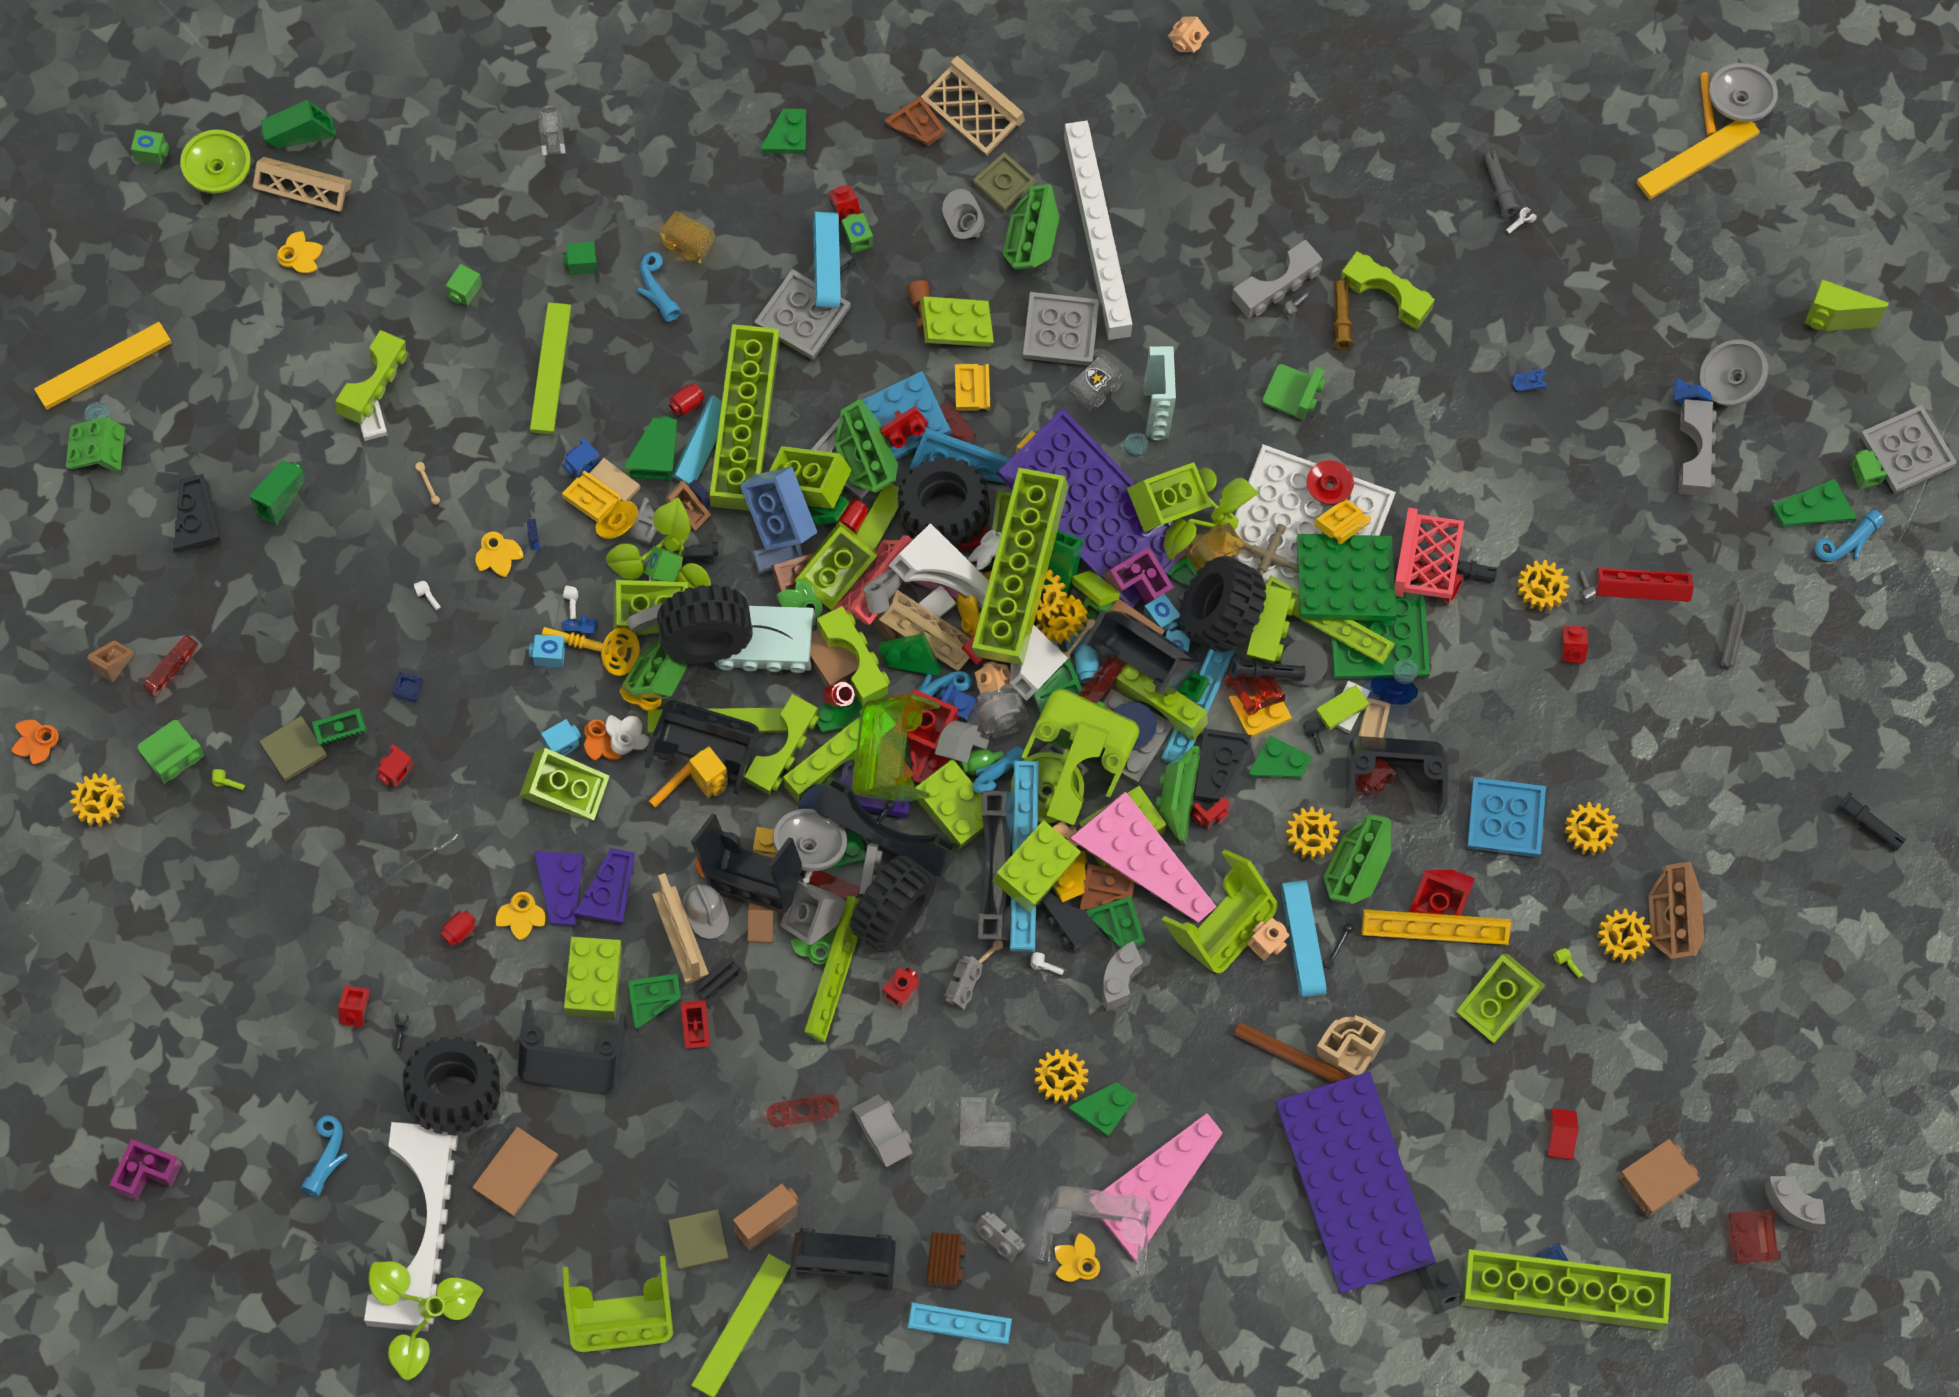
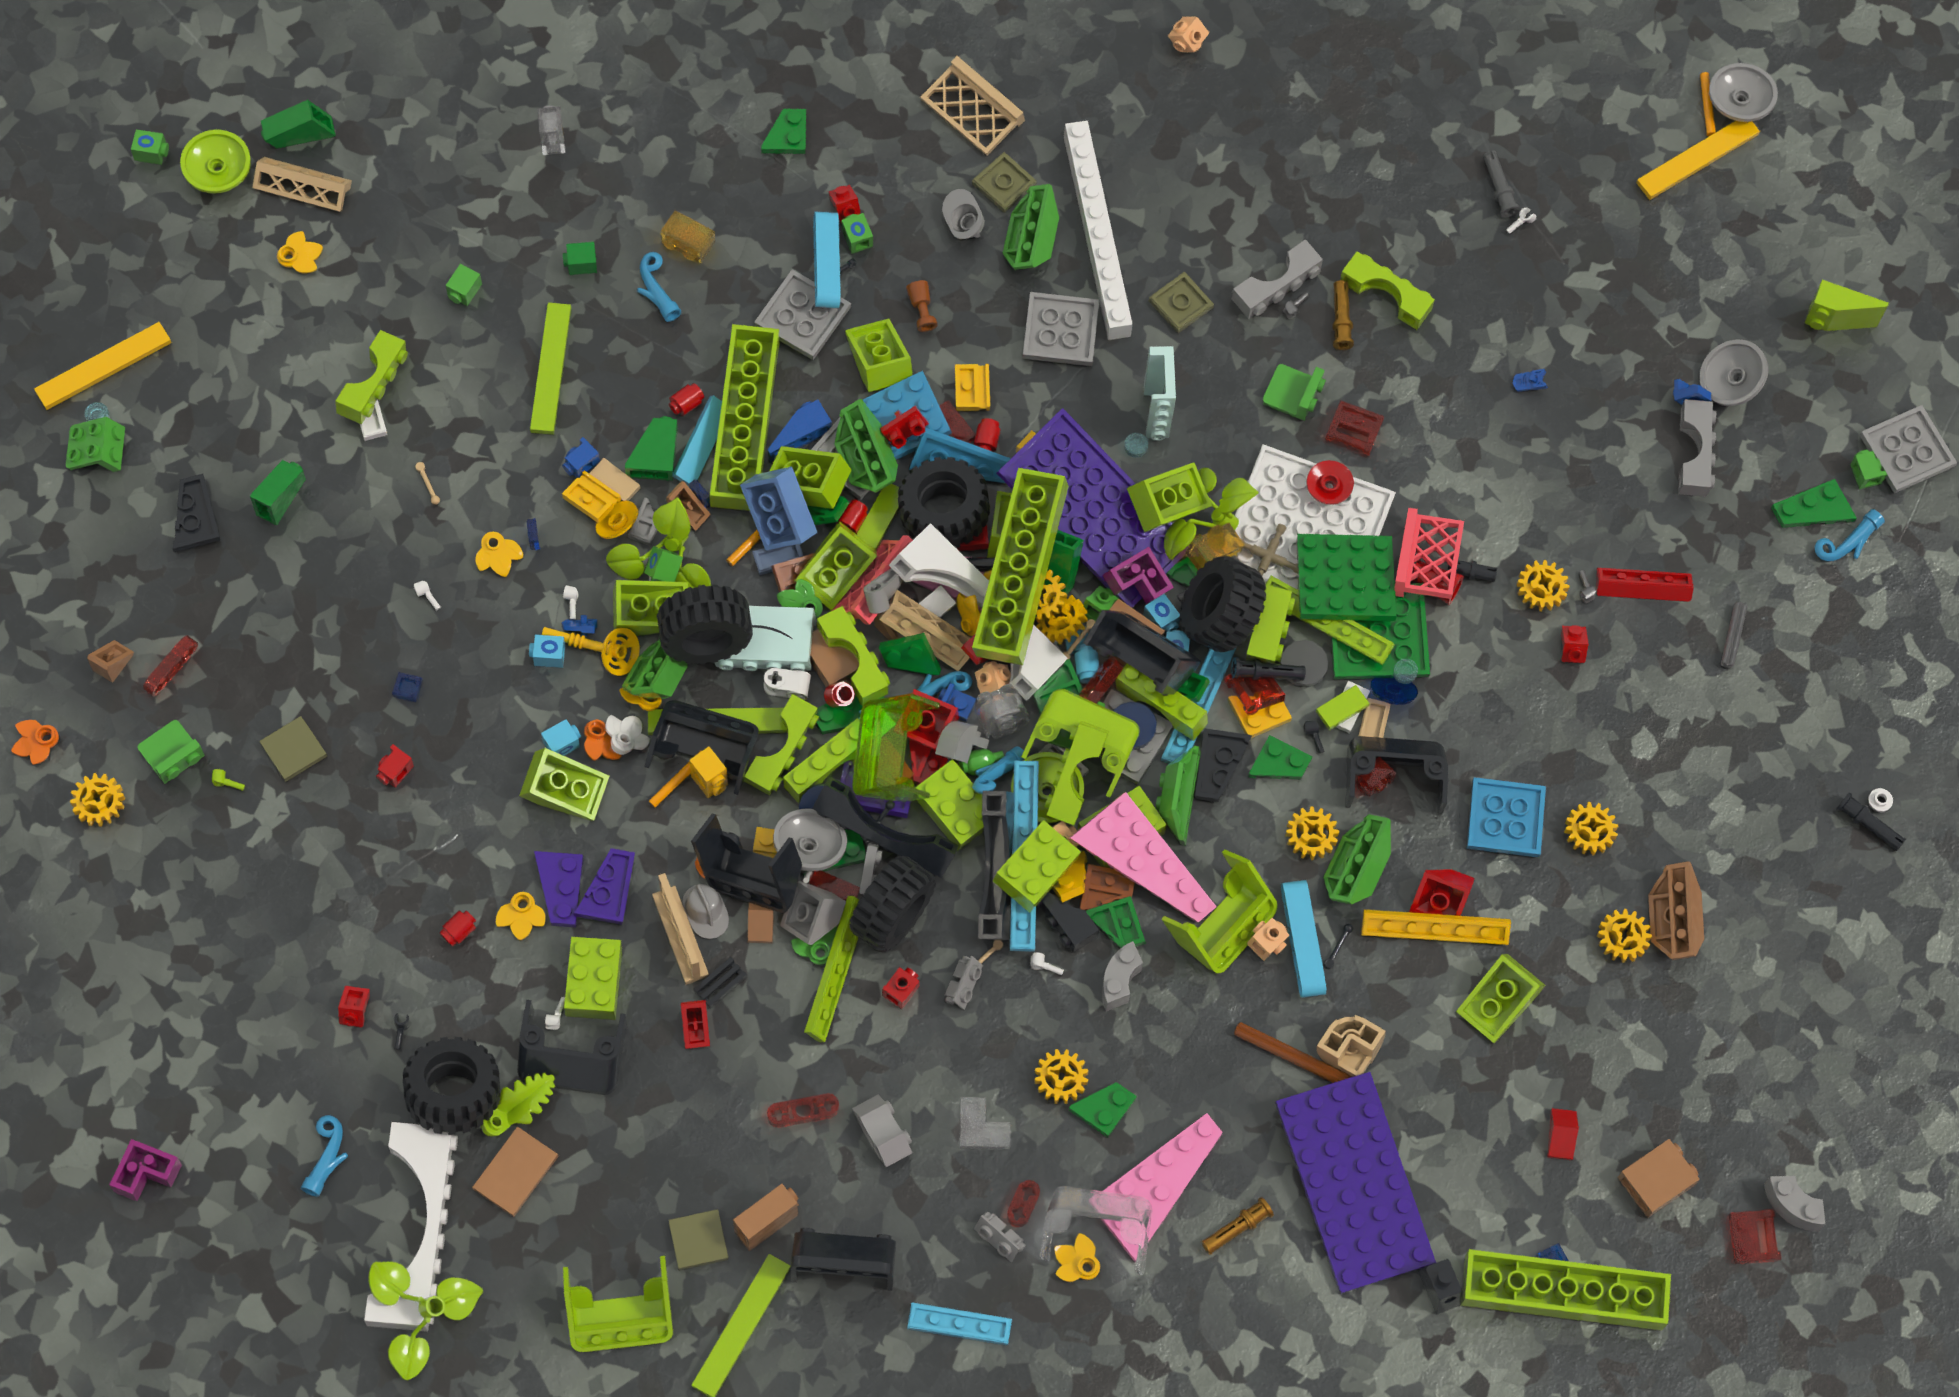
(340, 726): green brick -> none
(517, 1104): none -> lime plant
(553, 1021): none -> white hand
(643, 619): light grey beam -> none
(652, 997): green wing -> none
(701, 555): black bracket -> none
(743, 549): none -> light orange bar
(788, 683): none -> white piece
(804, 427): none -> blue slope
(879, 354): none -> lime slope
(917, 122): dark orange wing -> none
(944, 1260): reddish brown brick -> none
(956, 321): lime plate -> none
(987, 434): none -> red brick
(988, 548): white plate -> none
(1028, 1206): none -> clear red beam
(1095, 588): lime tile -> none
(1096, 382): clear brick -> none
(1181, 302): none -> olive tile
(1217, 813): red bracket -> none
(1247, 1220): none -> pearl gold pin
(1342, 521): yellow plate -> none
(1357, 421): none -> clear red plate
(1564, 955): lime hand -> none
(1878, 806): none -> white plate

